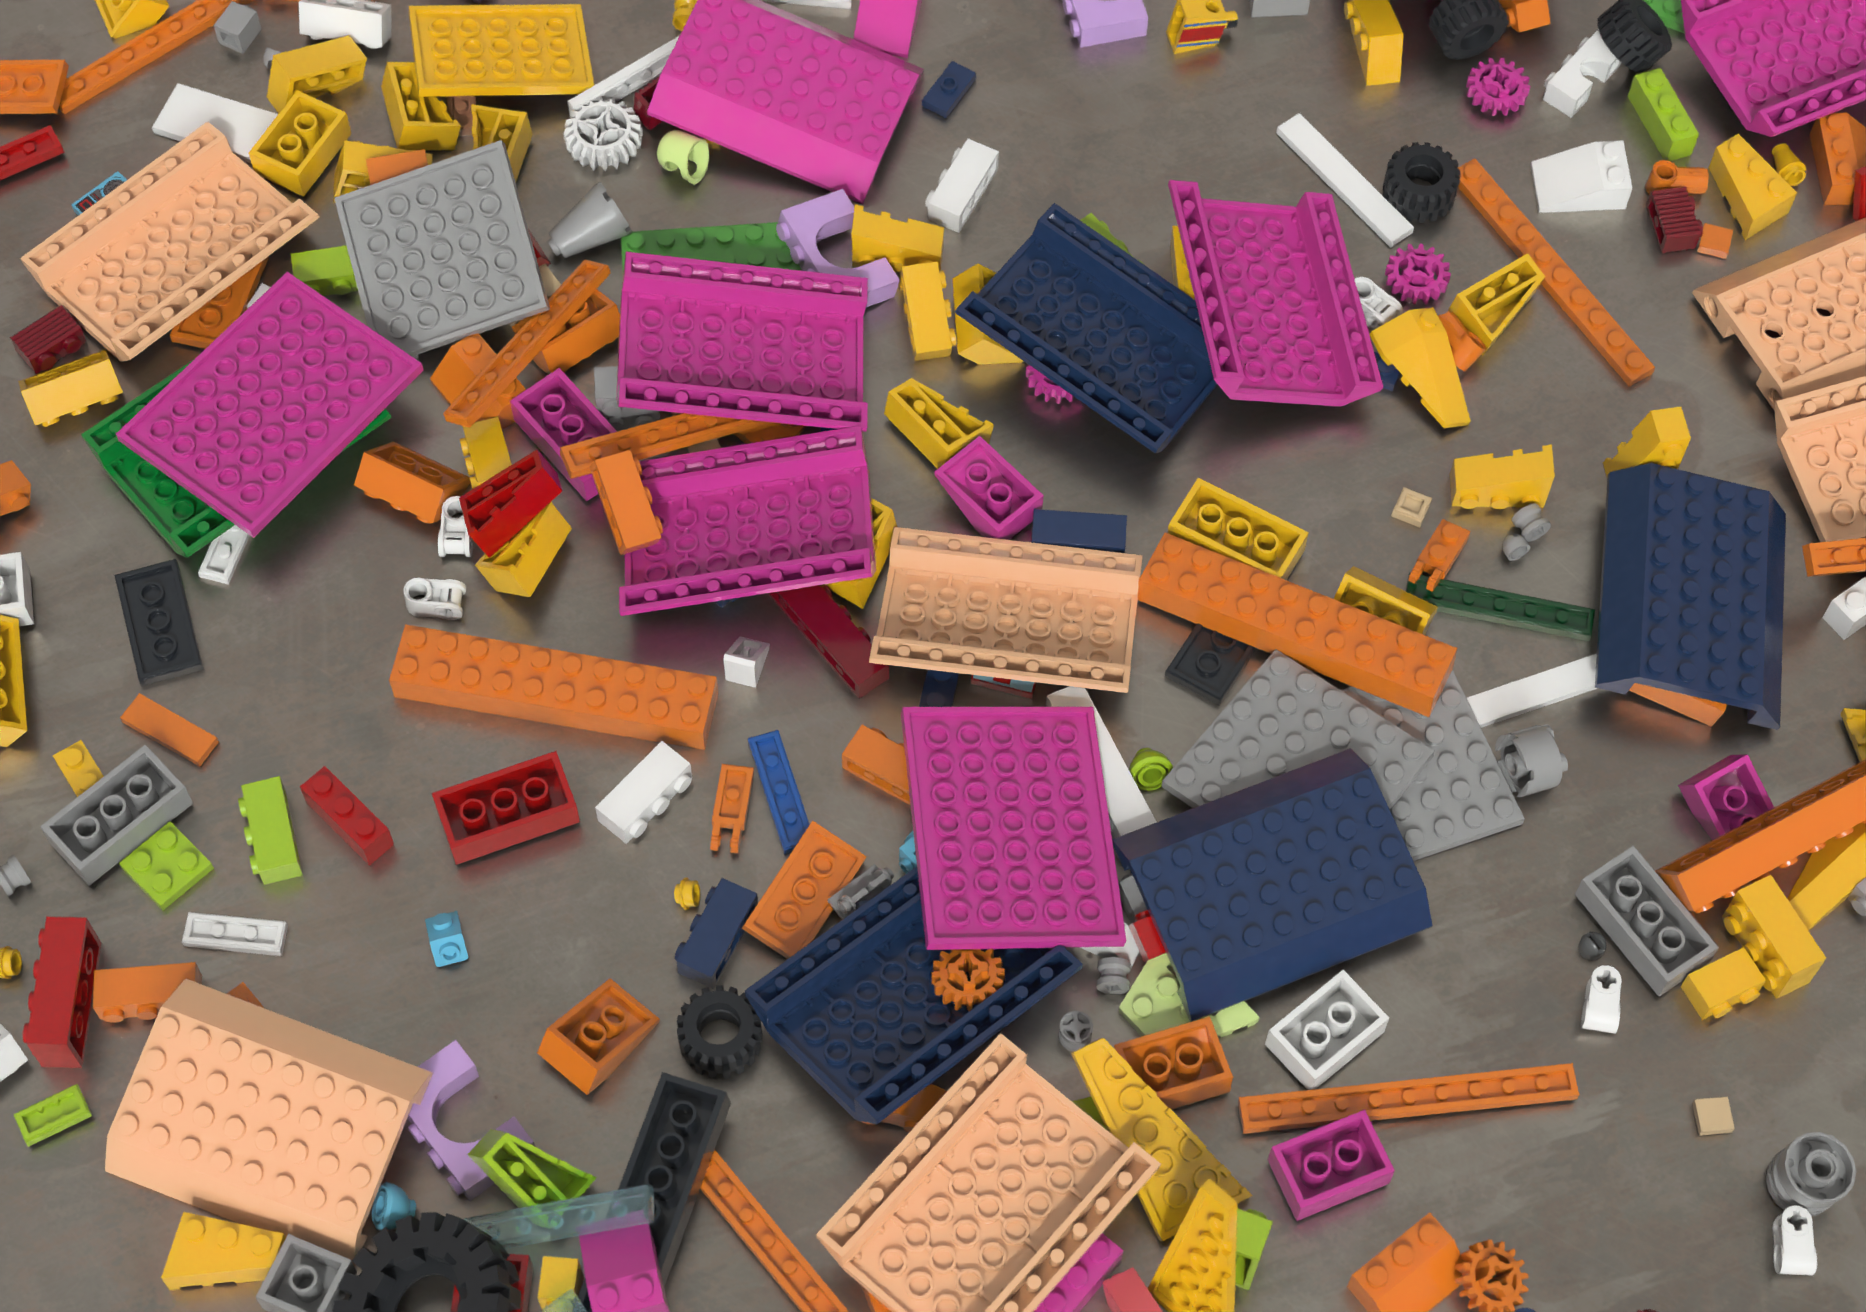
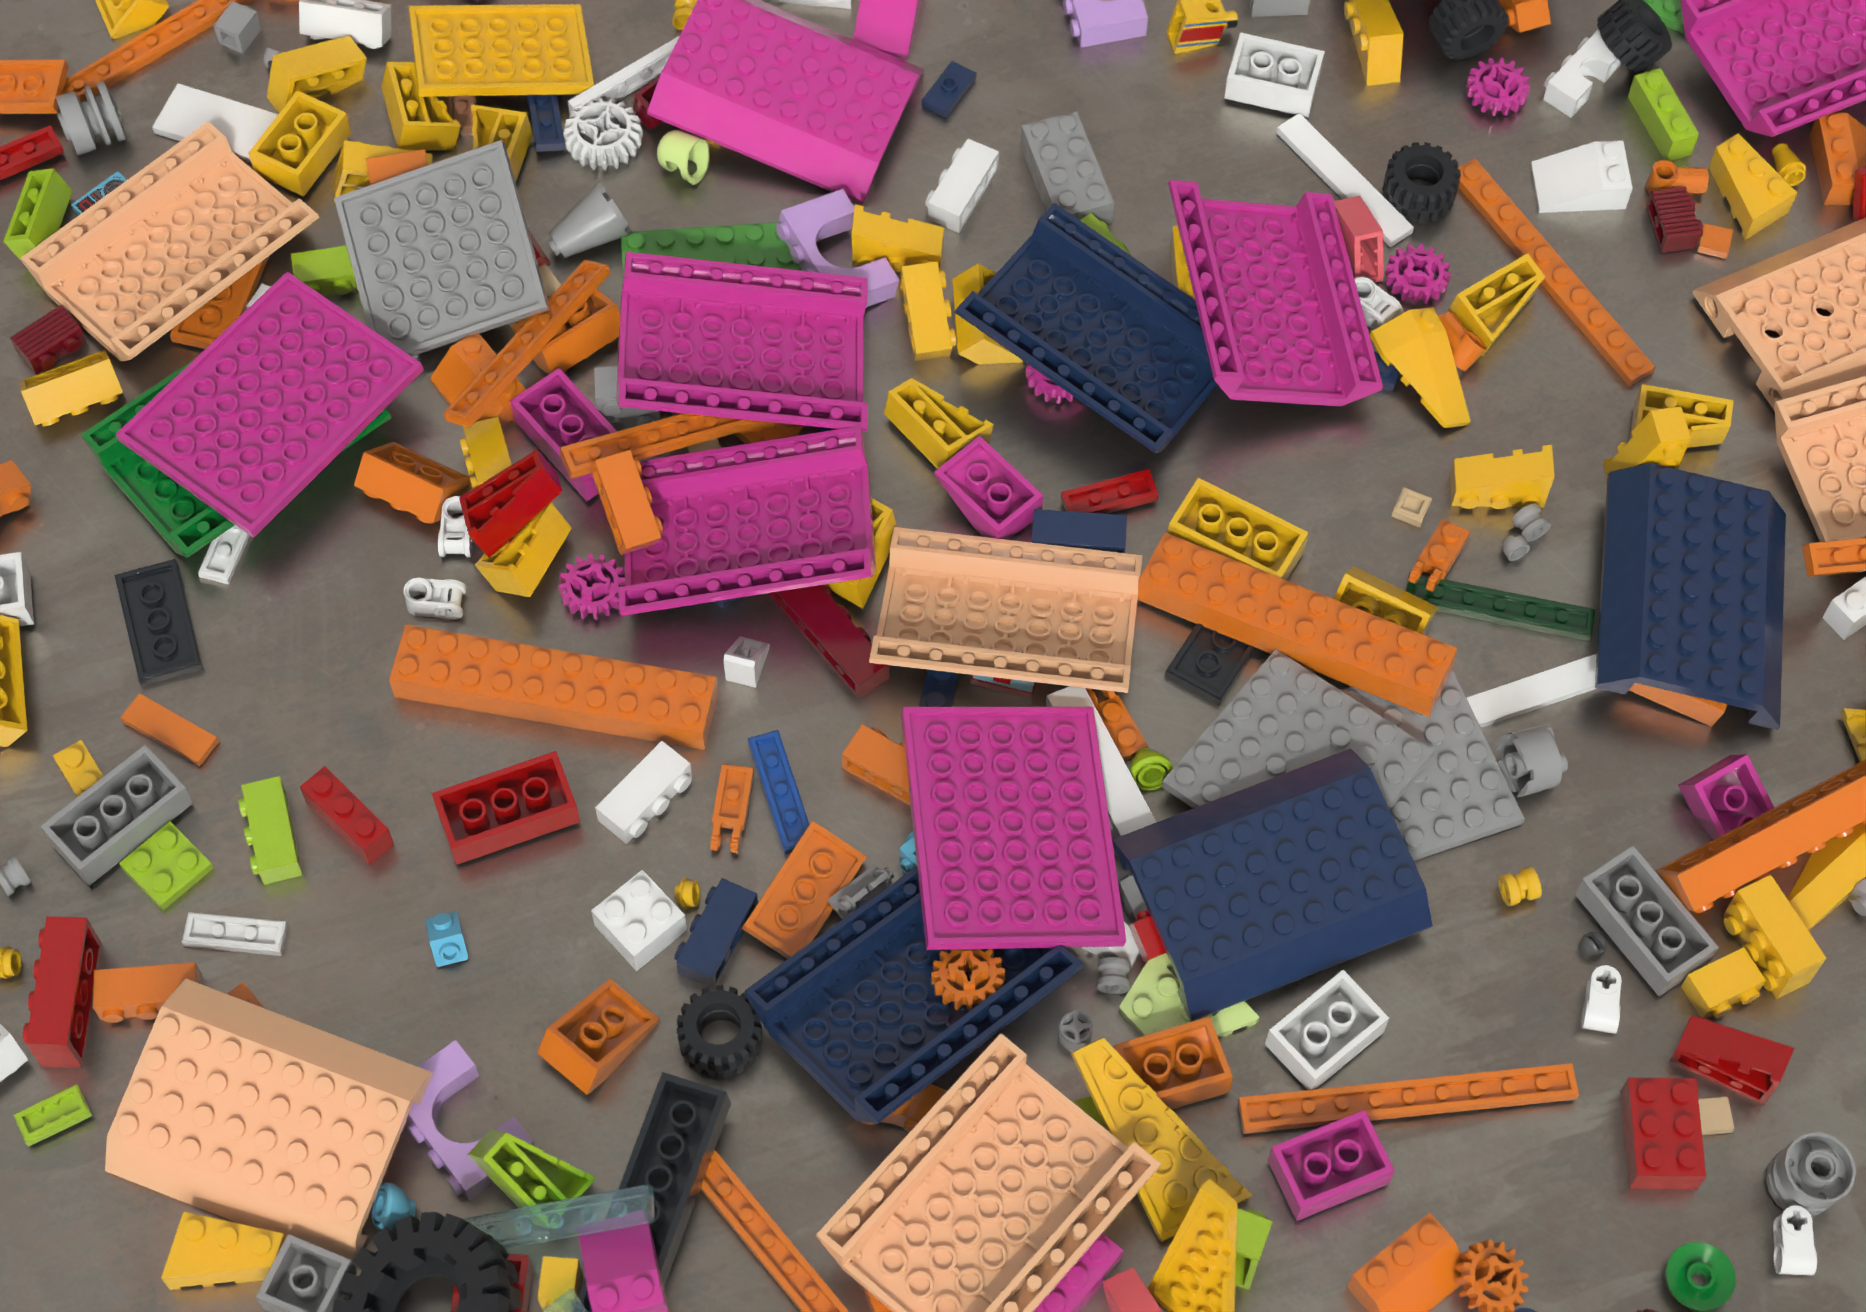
(37, 211): none -> lime brick
(89, 118): none -> light grey wheel
(545, 122): none -> dark blue plate
(590, 582): none -> dark pink gear
(639, 920): none -> white brick
(1066, 167): none -> light grey brick
(1112, 494): none -> red plate
(1119, 724): none -> orange hinge
(1274, 74): none -> white brick
(1362, 238): none -> coral slope
(1519, 886): none -> yellow wheel
(1663, 1133): none -> red brick
(1706, 416): none -> yellow wedge
(1711, 1266): none -> green dish
(1732, 1058): none -> red wedge

